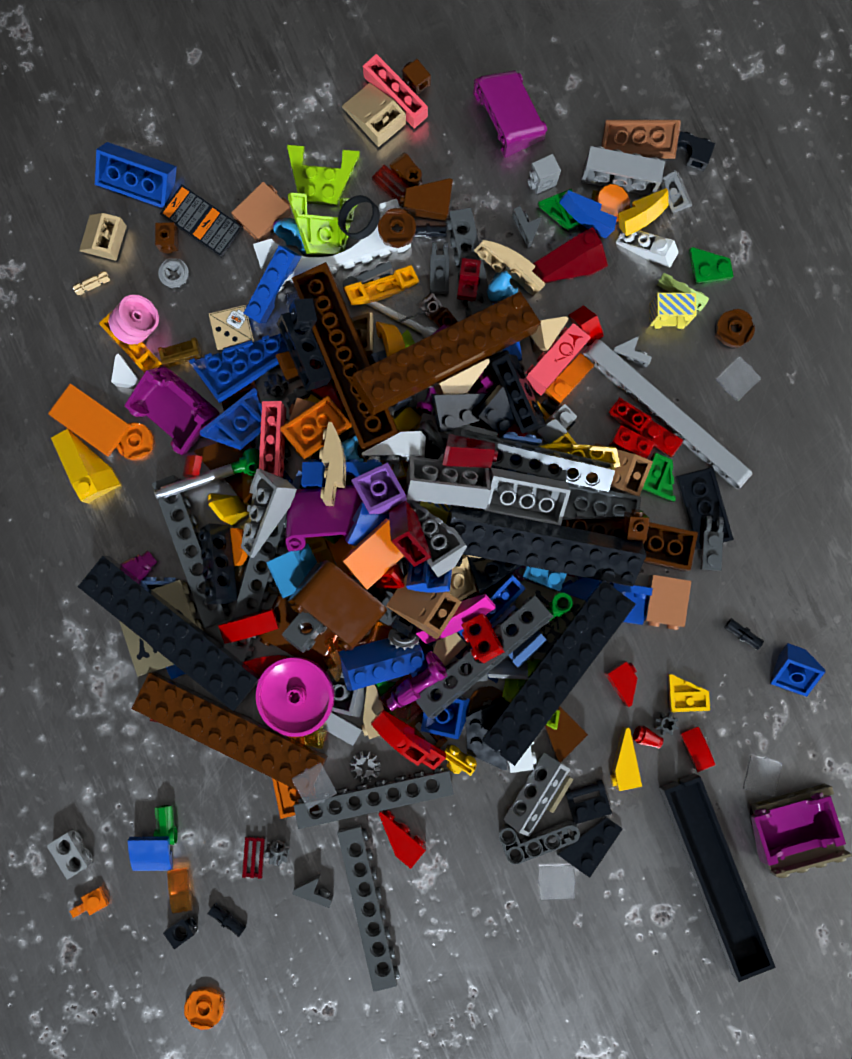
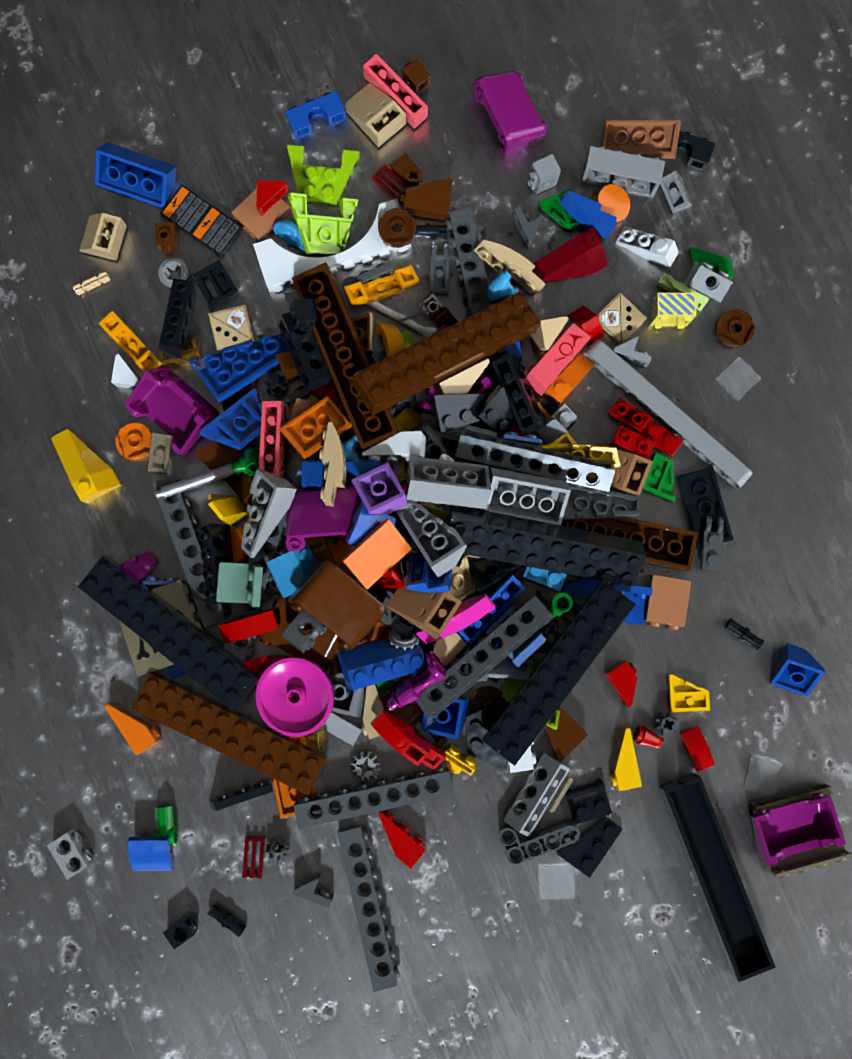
(89, 420): orange tile -> none
(92, 903): orange plate -> none
(133, 319): bright pink wheel -> none
(136, 731): none -> orange slope
(159, 453): none -> dark tan plate
(177, 318): none -> black brick
(179, 890): clear orange slope -> none
(192, 466): red slope -> none
(204, 1008): orange tile -> none
(220, 282): none -> black plate
(239, 583): none -> sand green bracket
(240, 795): none -> black wing
(269, 194): none -> red slope
(279, 269): blue arch -> none
(314, 785): clear piece -> none
(328, 106): none -> blue arch
(333, 660): clear orange slope -> none
(345, 209): black tyre -> none
(408, 534): dark red slope -> none
(468, 279): dark red slope -> none
(469, 452): dark red slope -> none
(485, 636): red brick -> none
(620, 319): none -> tile
(635, 525): reddish brown brick -> none
(643, 212): yellow slope -> none
(718, 286): none -> light grey brick

